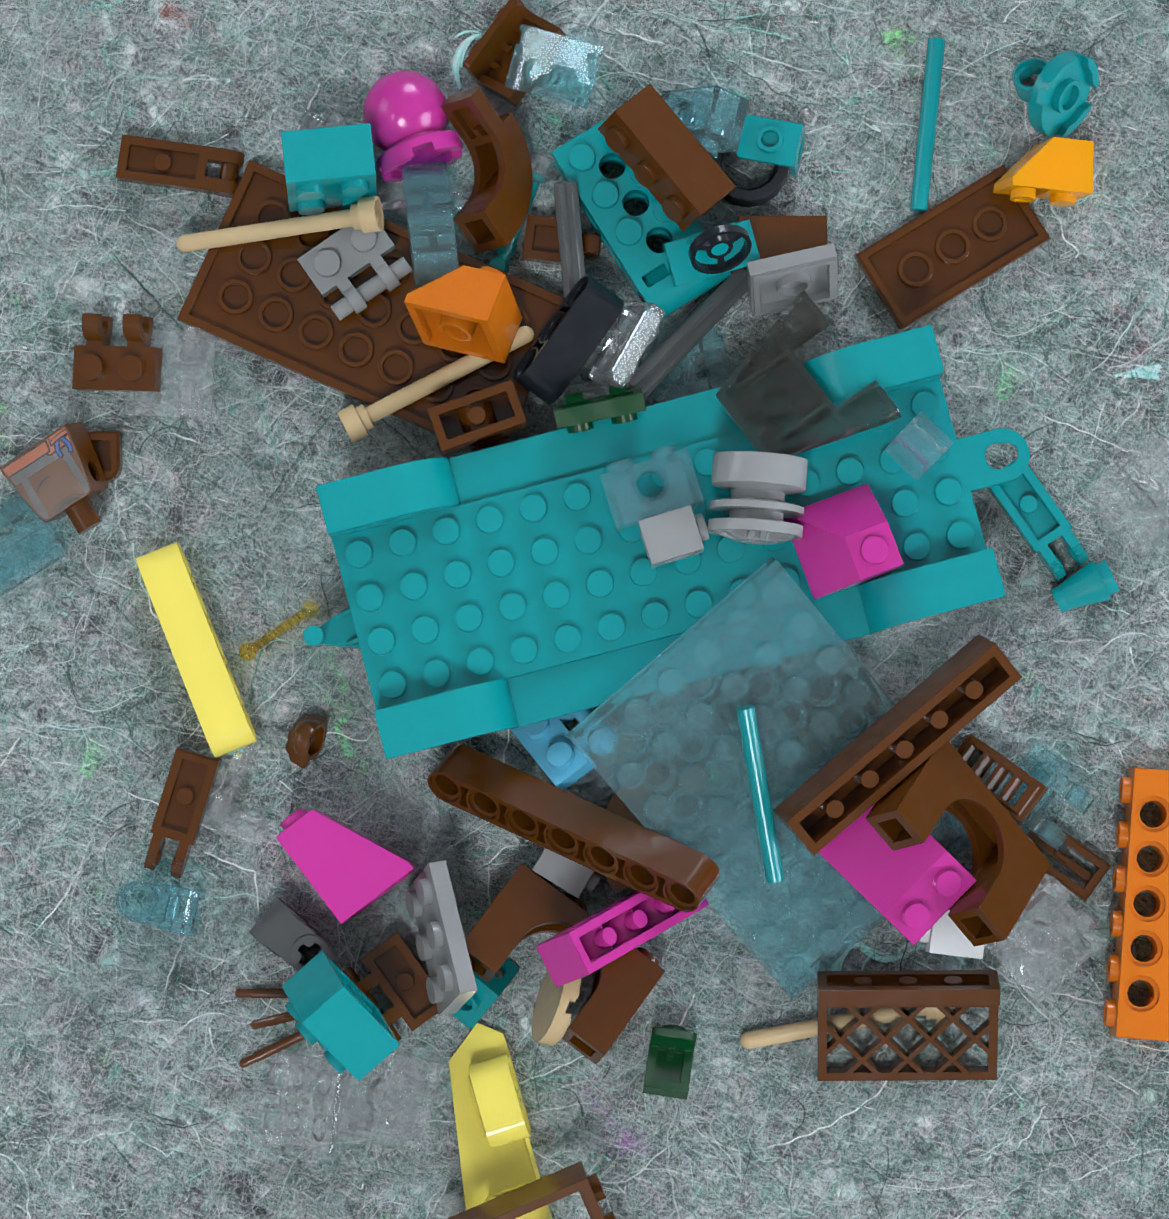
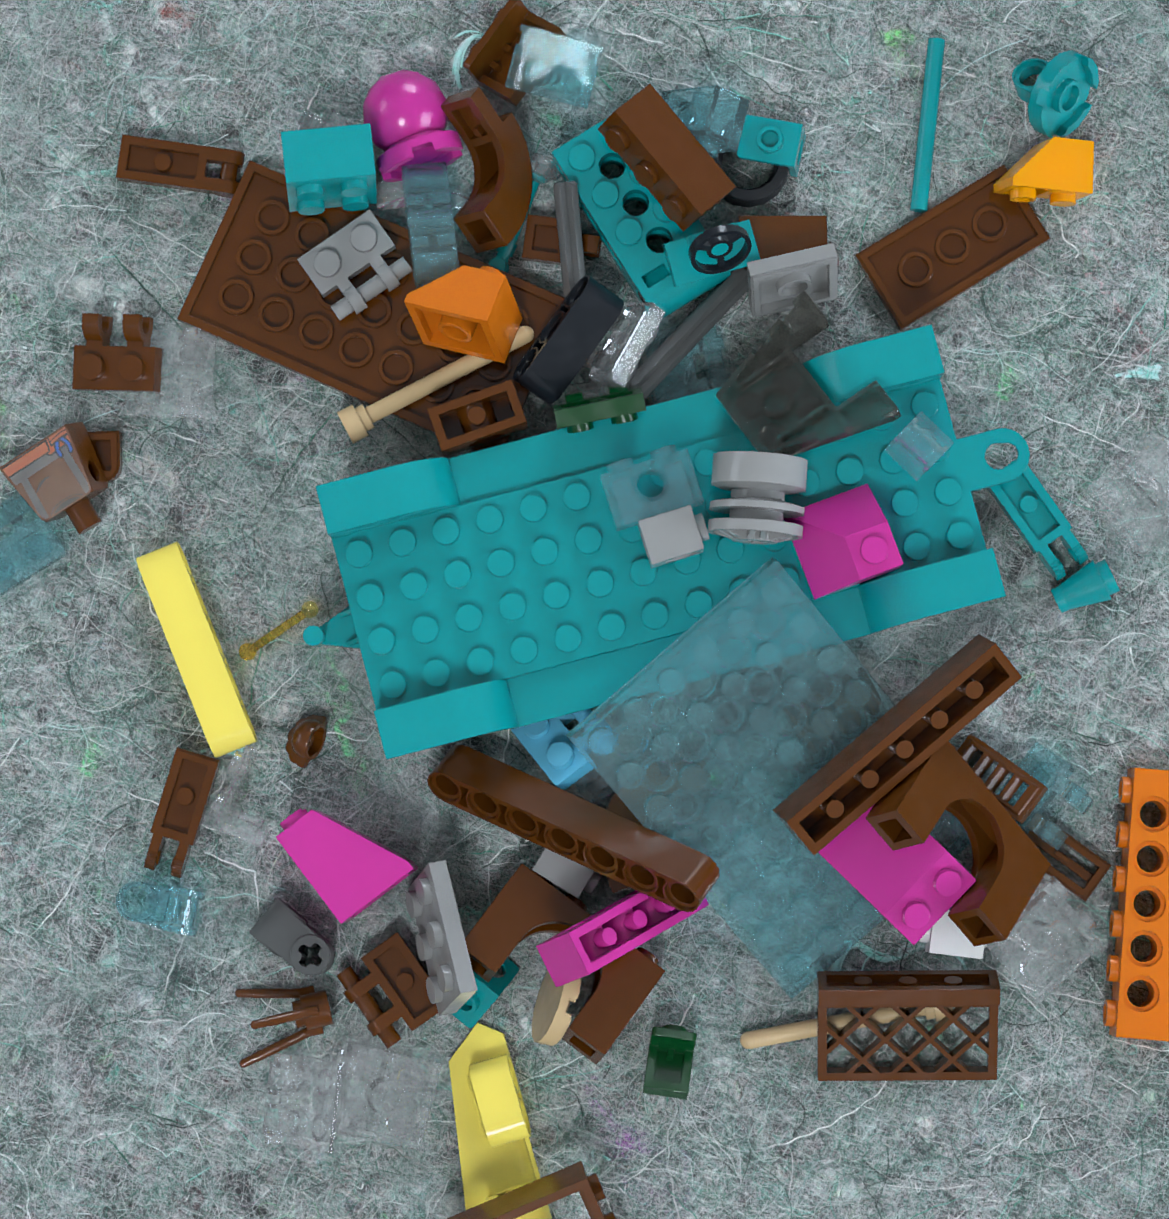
(338, 1017): teal brick -> none
(364, 216): tan piece -> none
(760, 794): teal bar -> none

